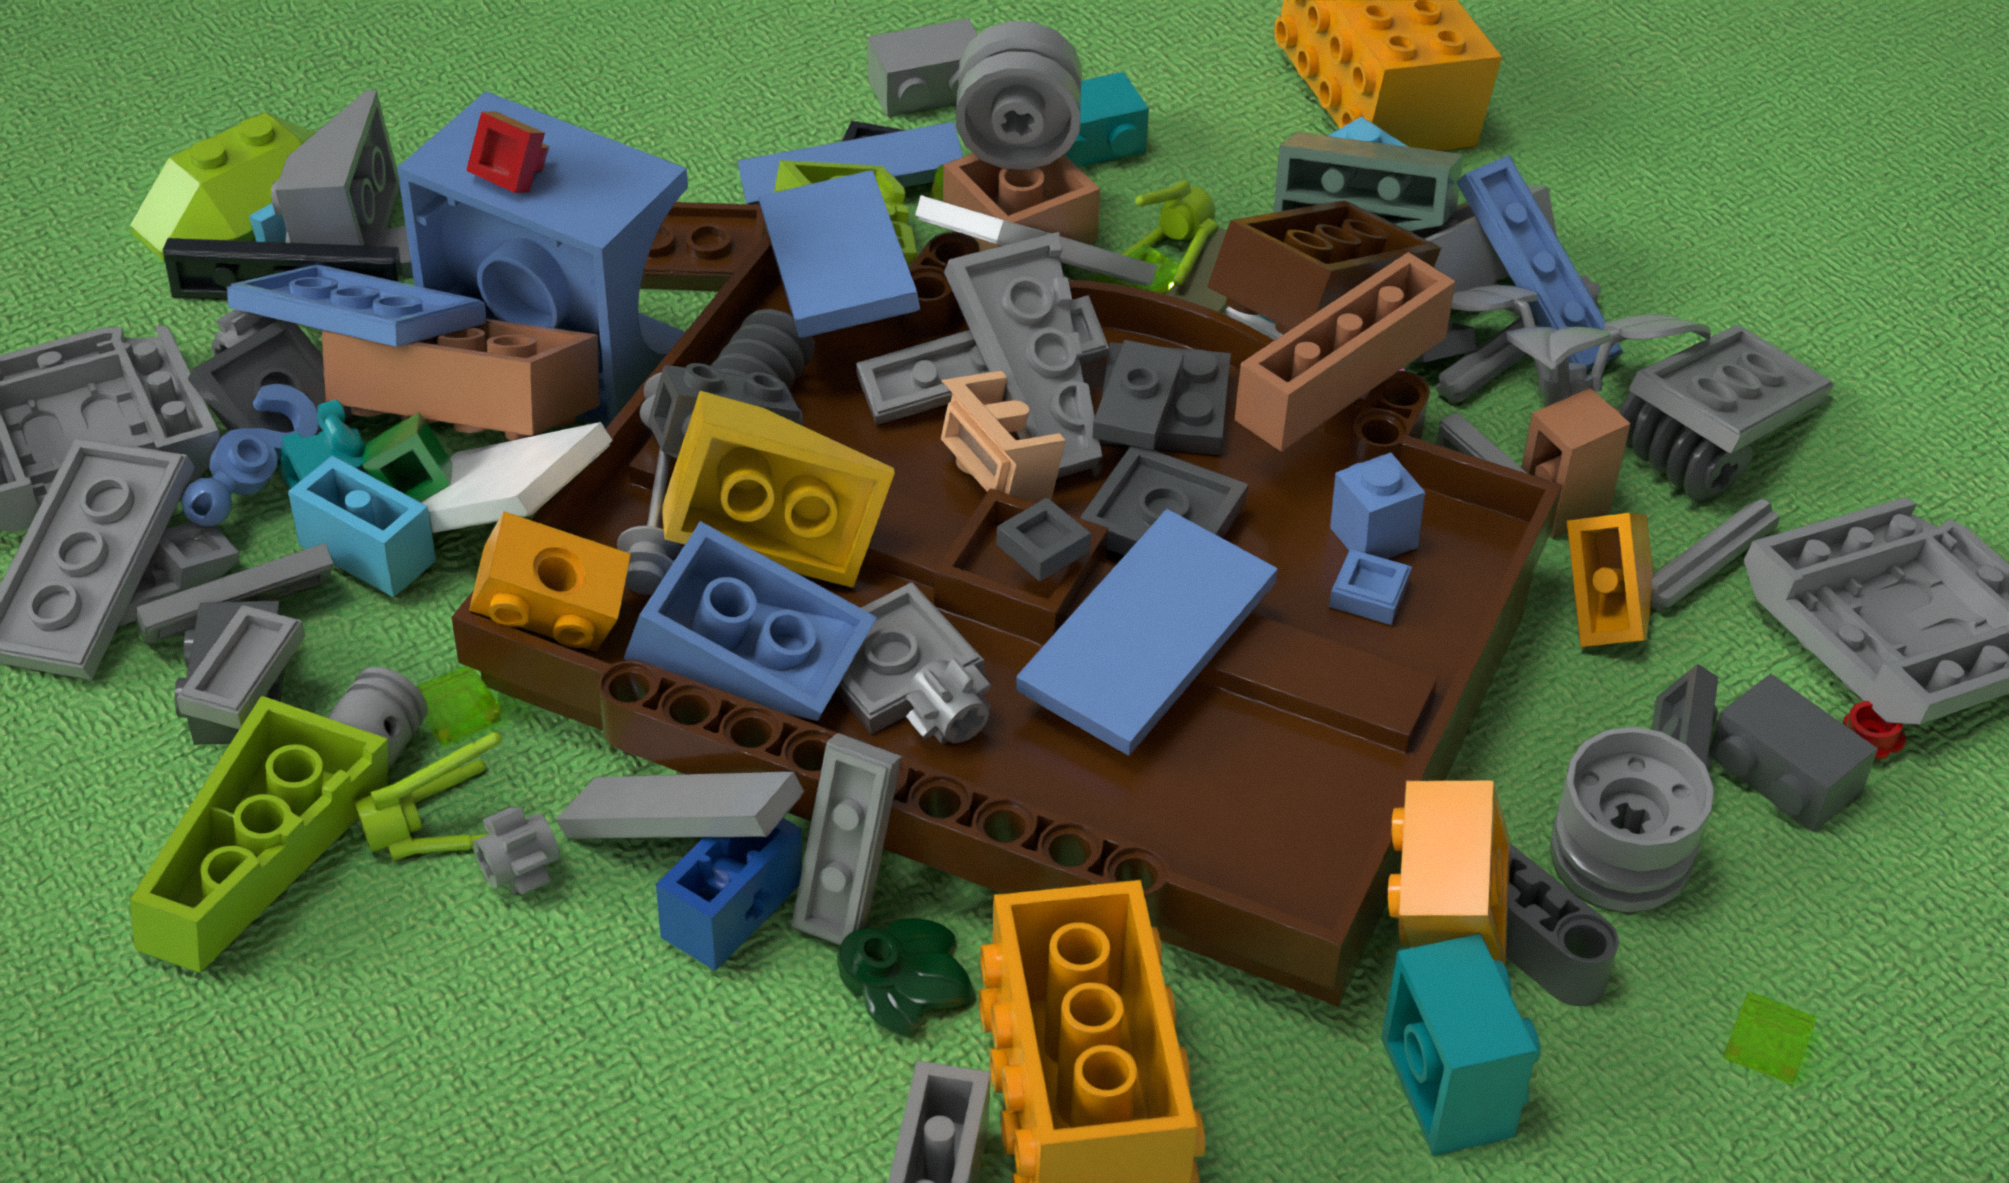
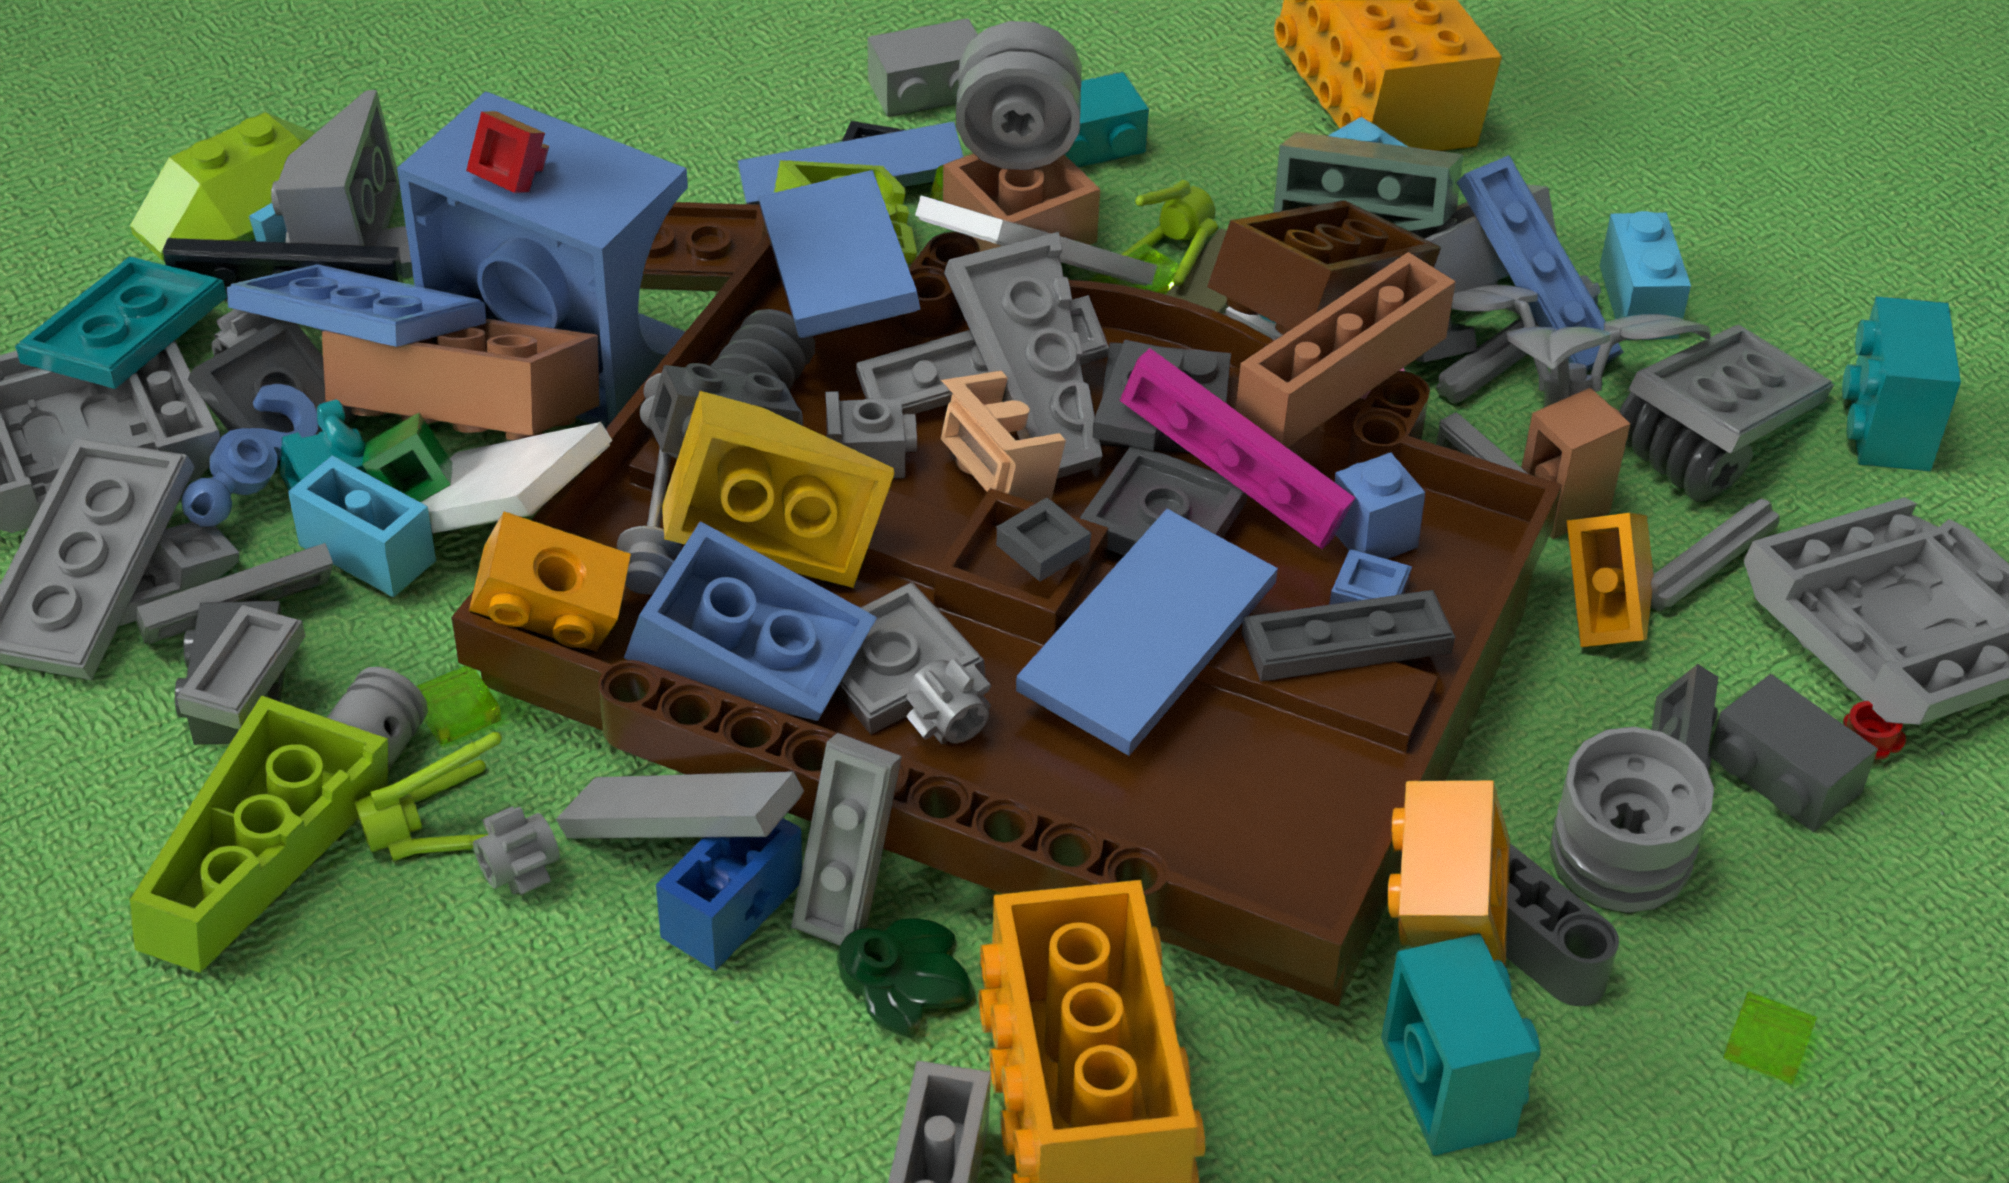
(121, 322): none -> teal tile
(873, 429): none -> light grey brick
(1236, 448): none -> dark pink tile
(1347, 635): none -> dark grey tile
(1644, 267): none -> medium azure brick
(1902, 383): none -> teal brick

